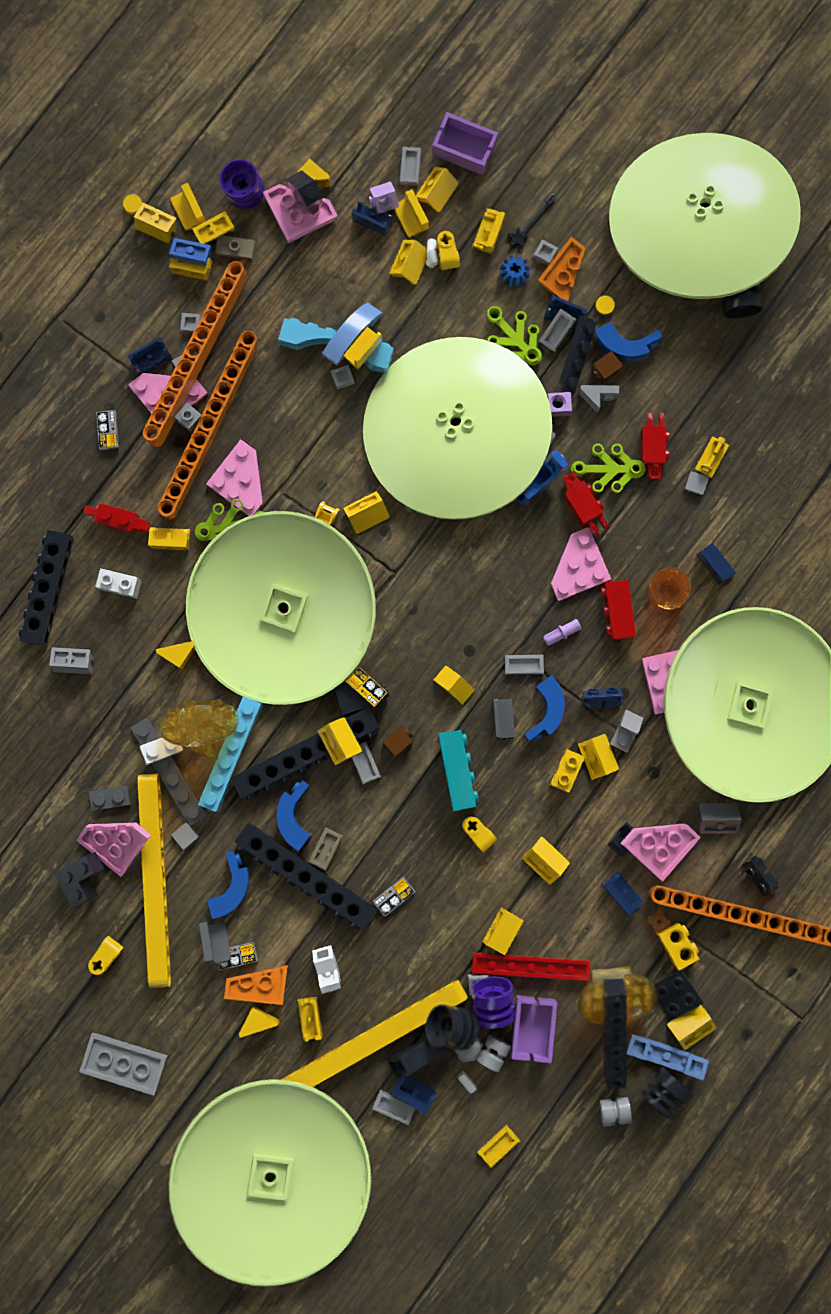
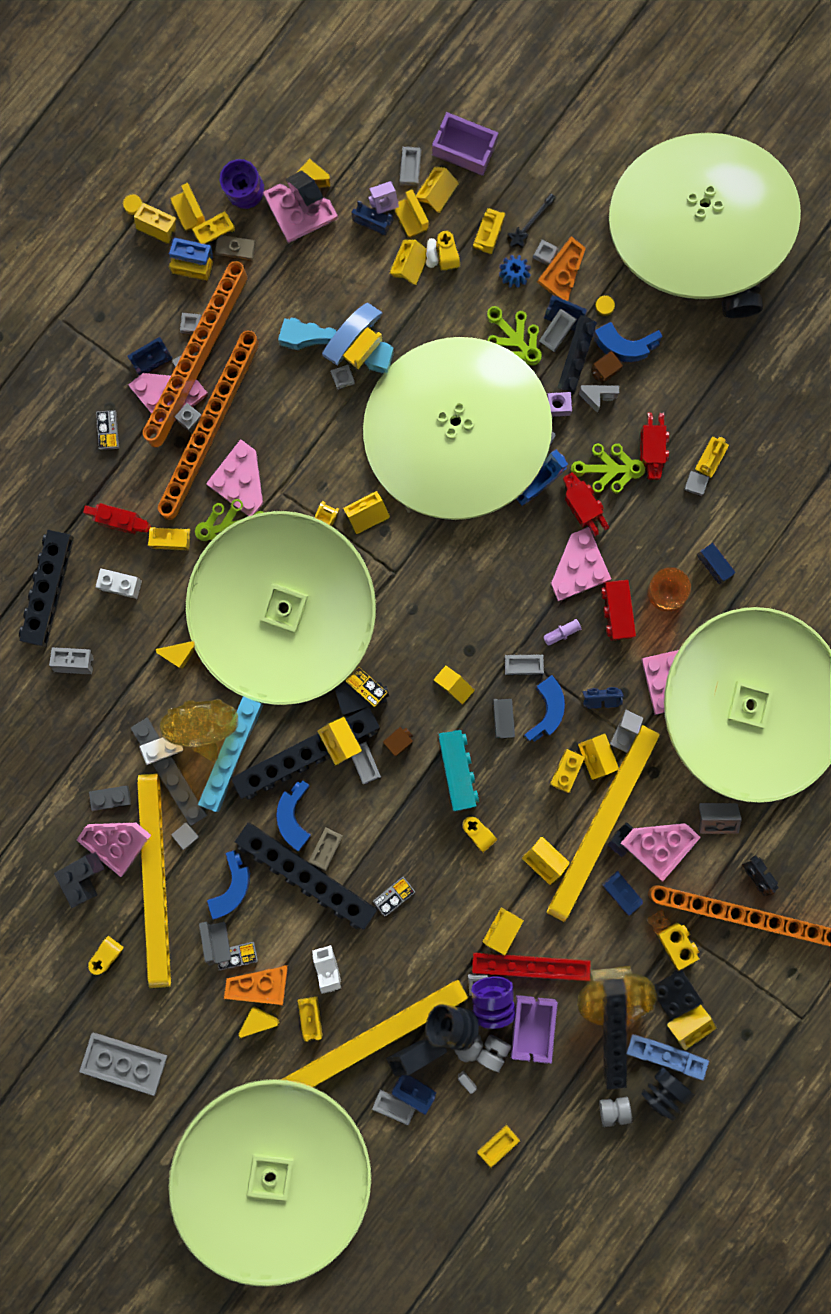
(602, 823): none -> yellow beam

